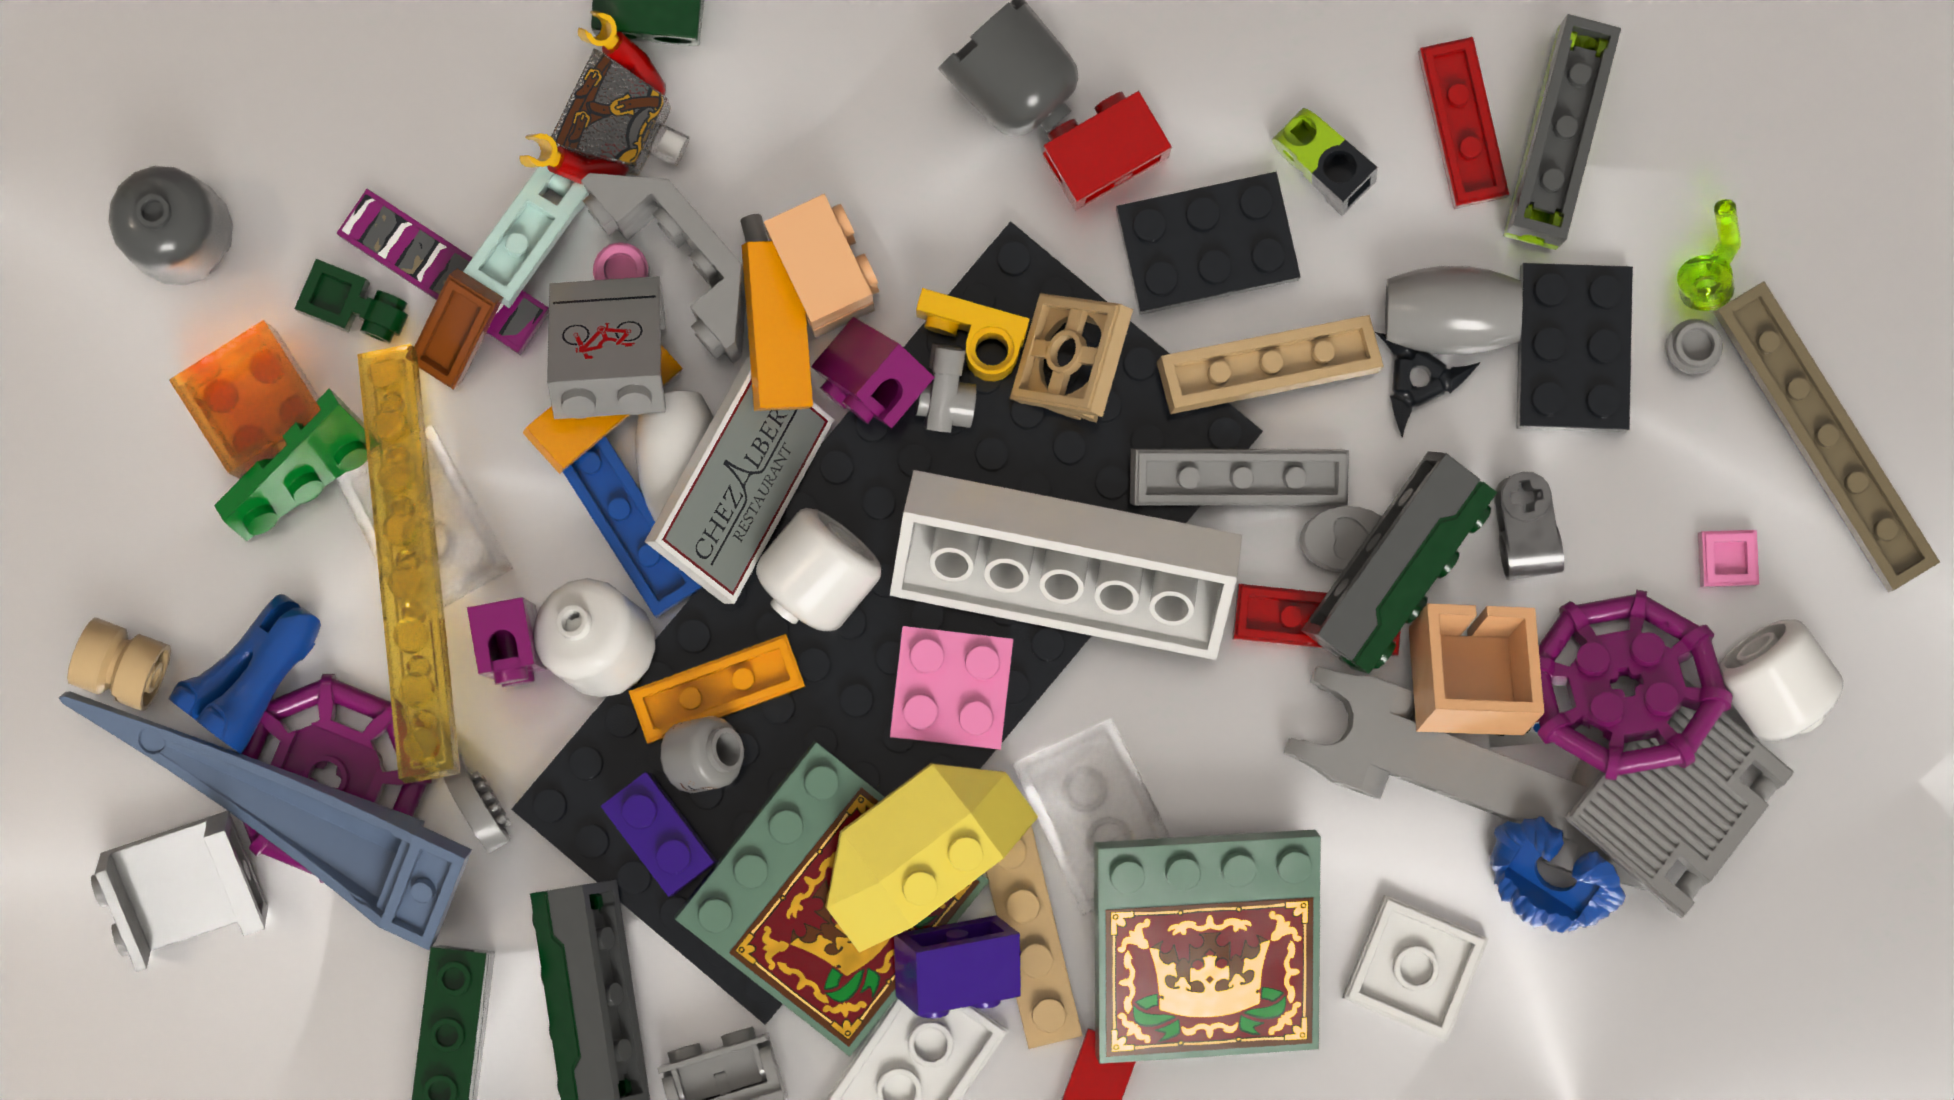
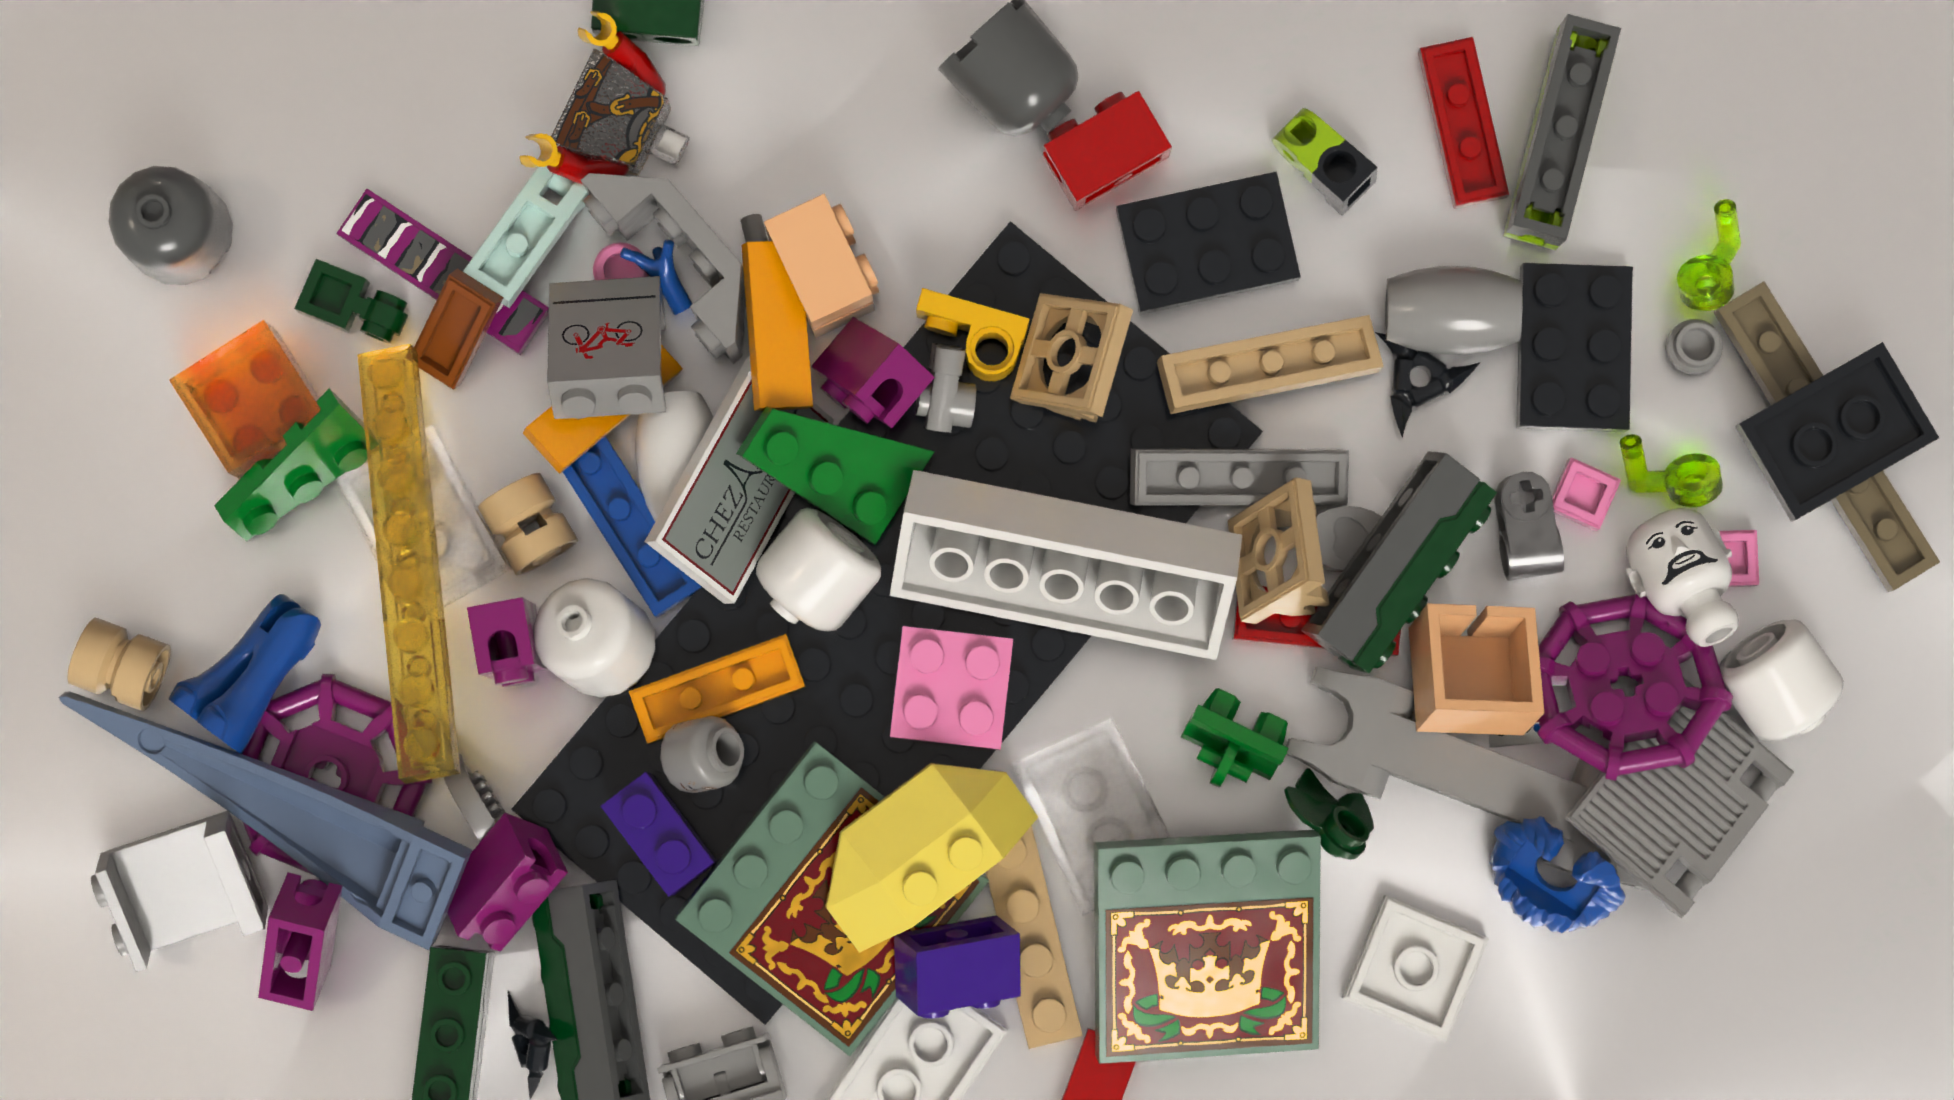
(299, 930): none -> magenta brick
(505, 881): none -> magenta brick
(519, 506): none -> tan wheel
(531, 1043): none -> black piece
(662, 266): none -> blue bar
(836, 469): none -> green wing
(1231, 746): none -> green hips
(1285, 507): none -> tan piece
(1340, 823): none -> dark green plate
(1584, 494): none -> bright pink tile
(1684, 572): none -> white piece
(1689, 479): none -> clear neon green plate
(1837, 432): none -> black plate

